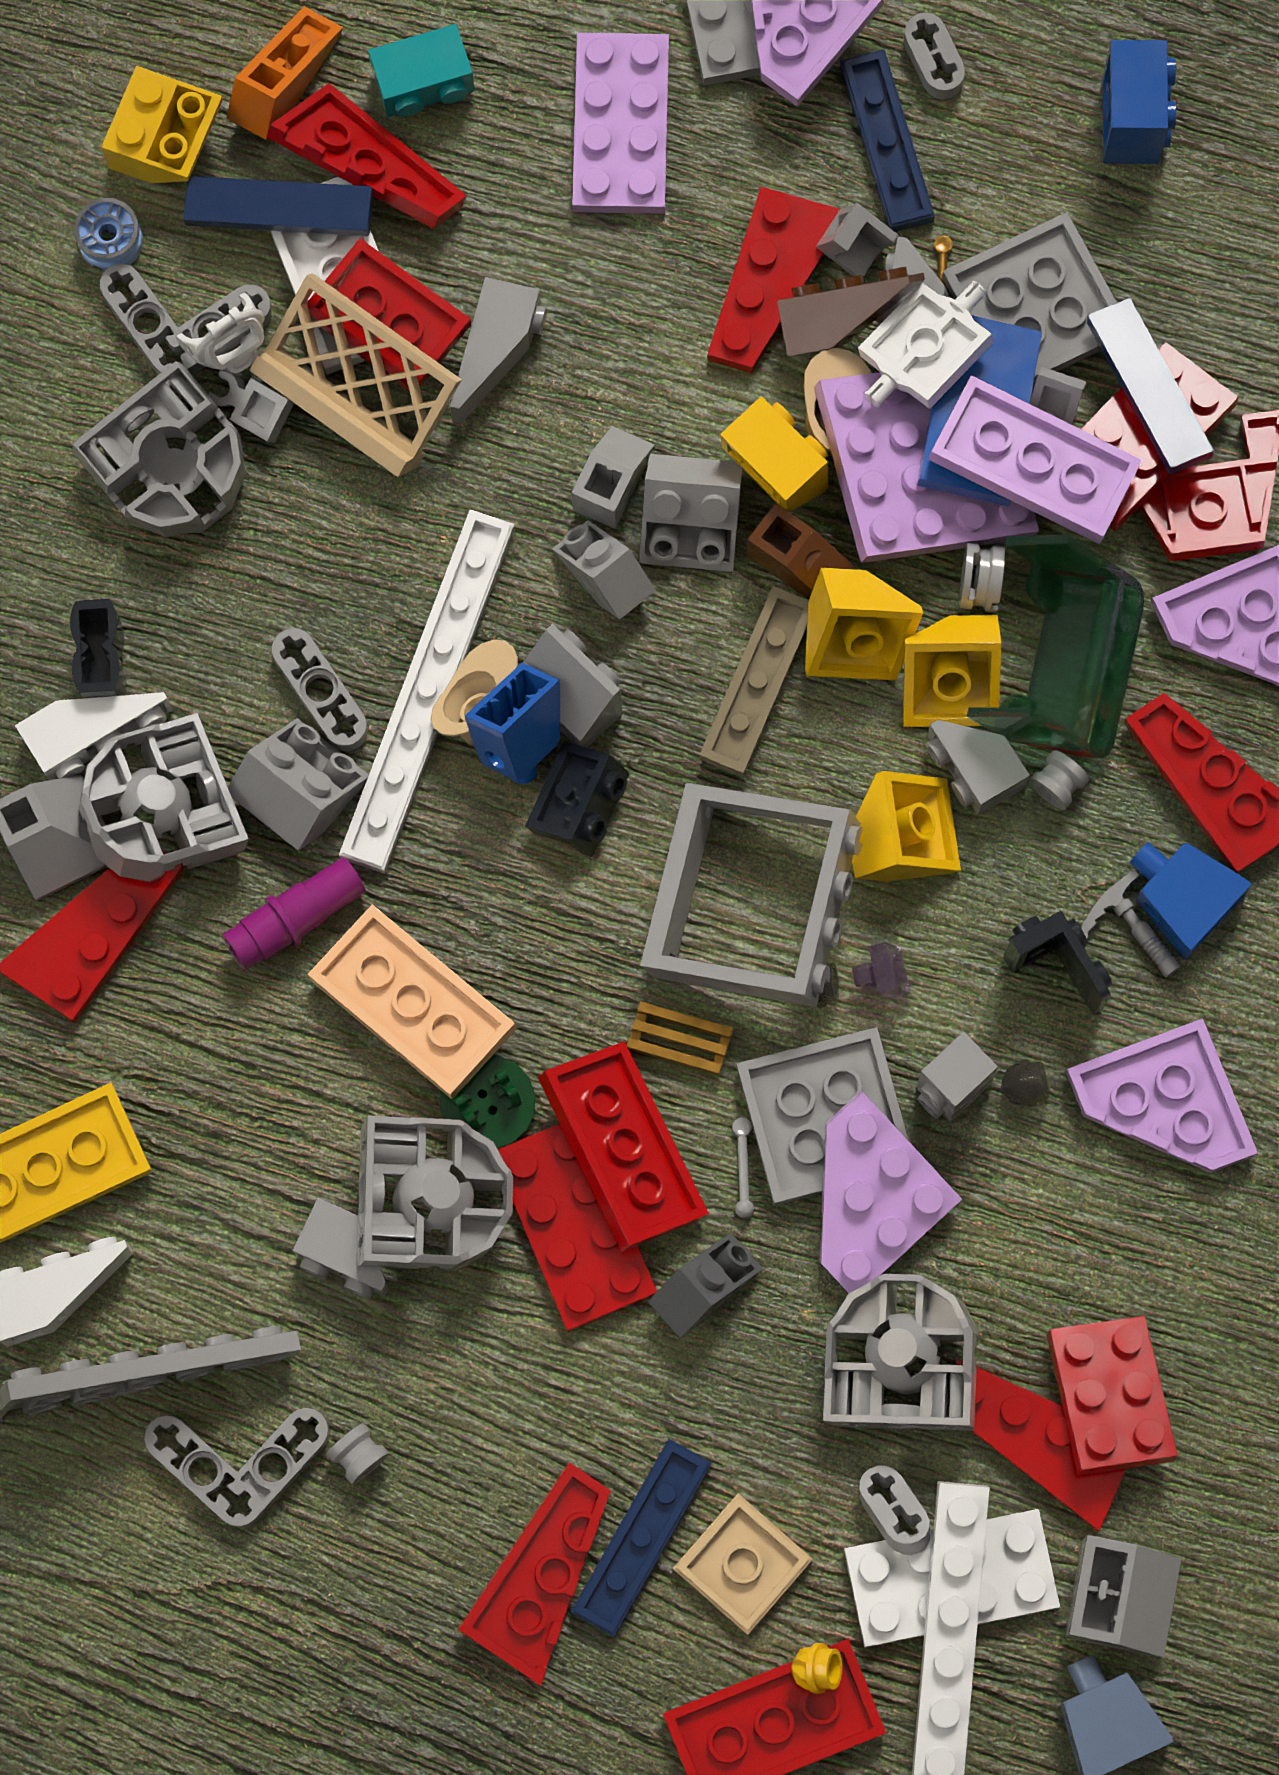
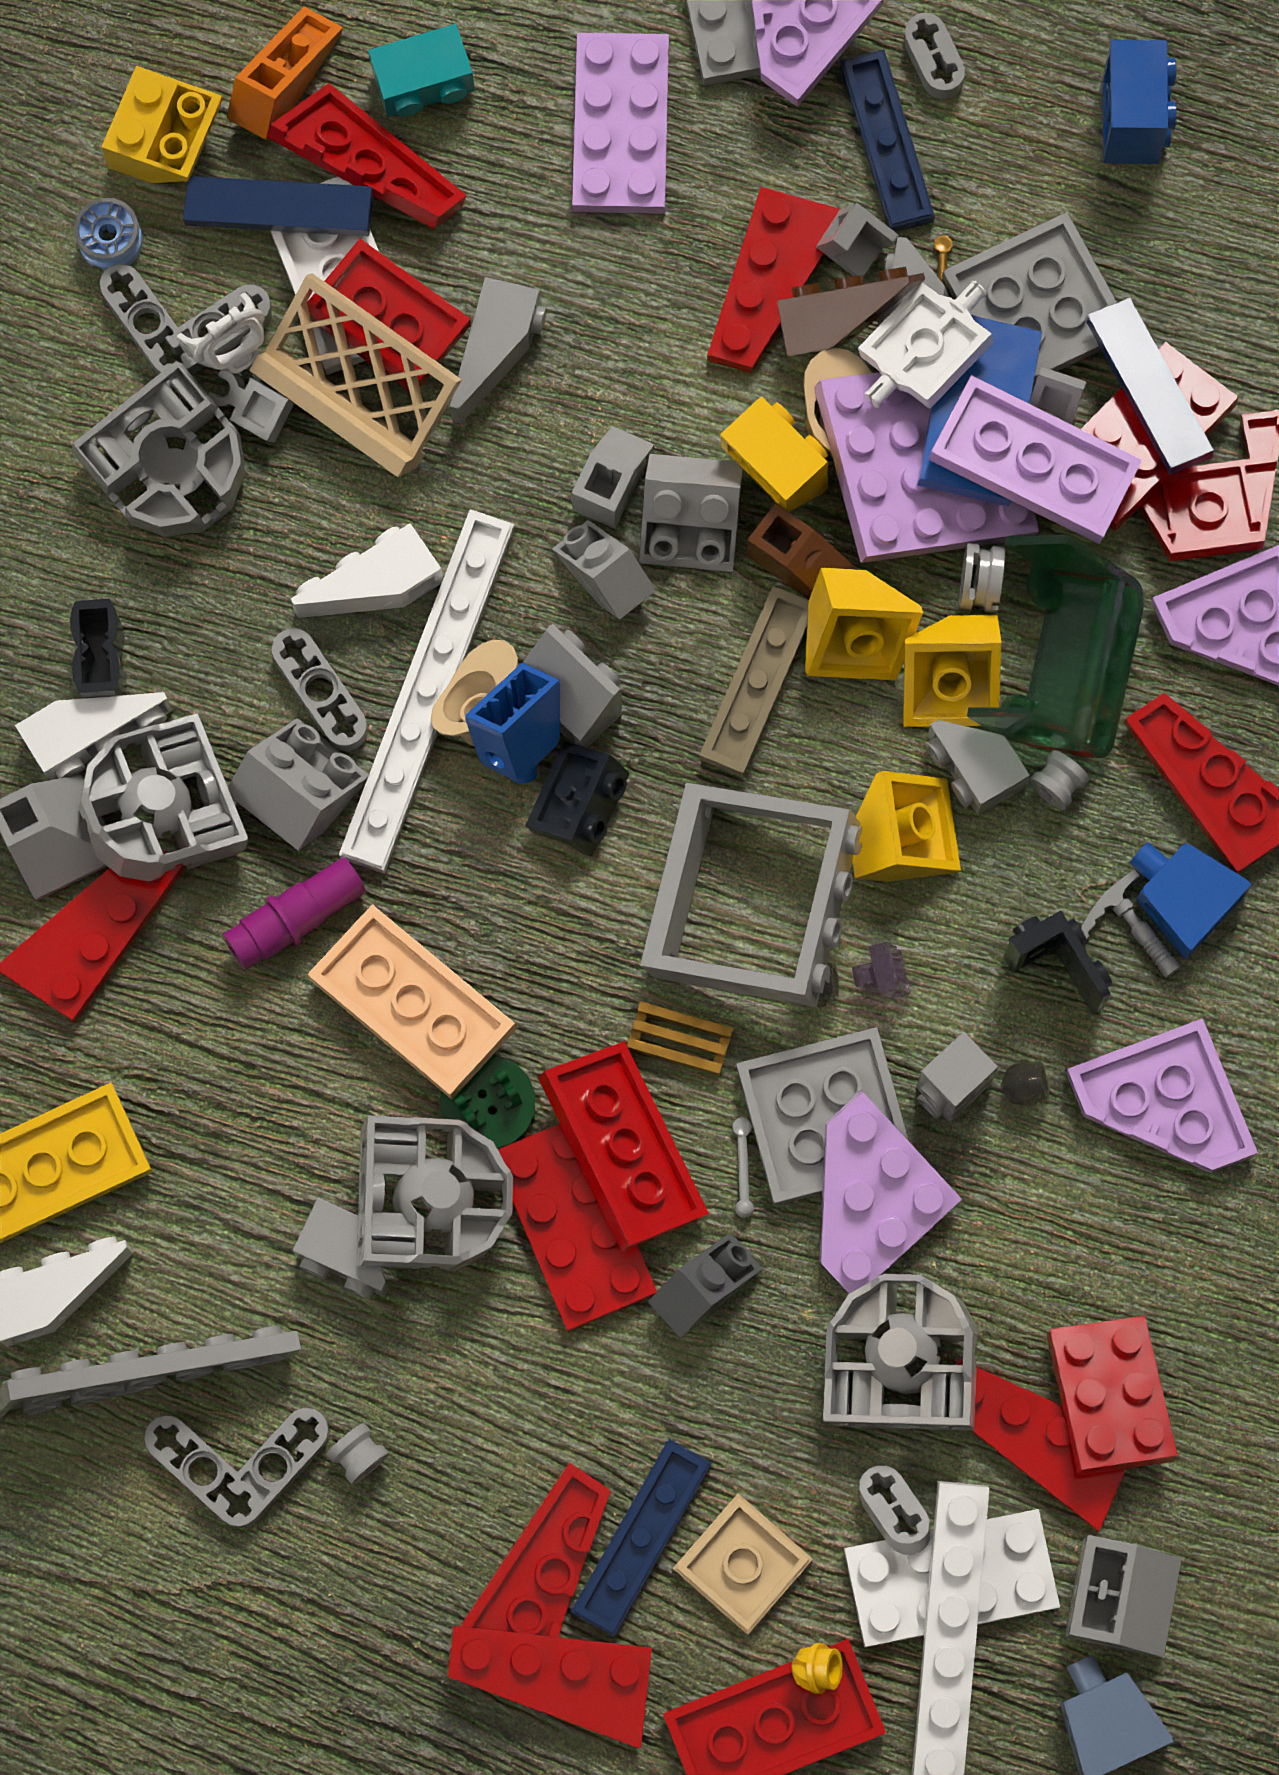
(380, 578): none -> white slope
(568, 1678): none -> red wing

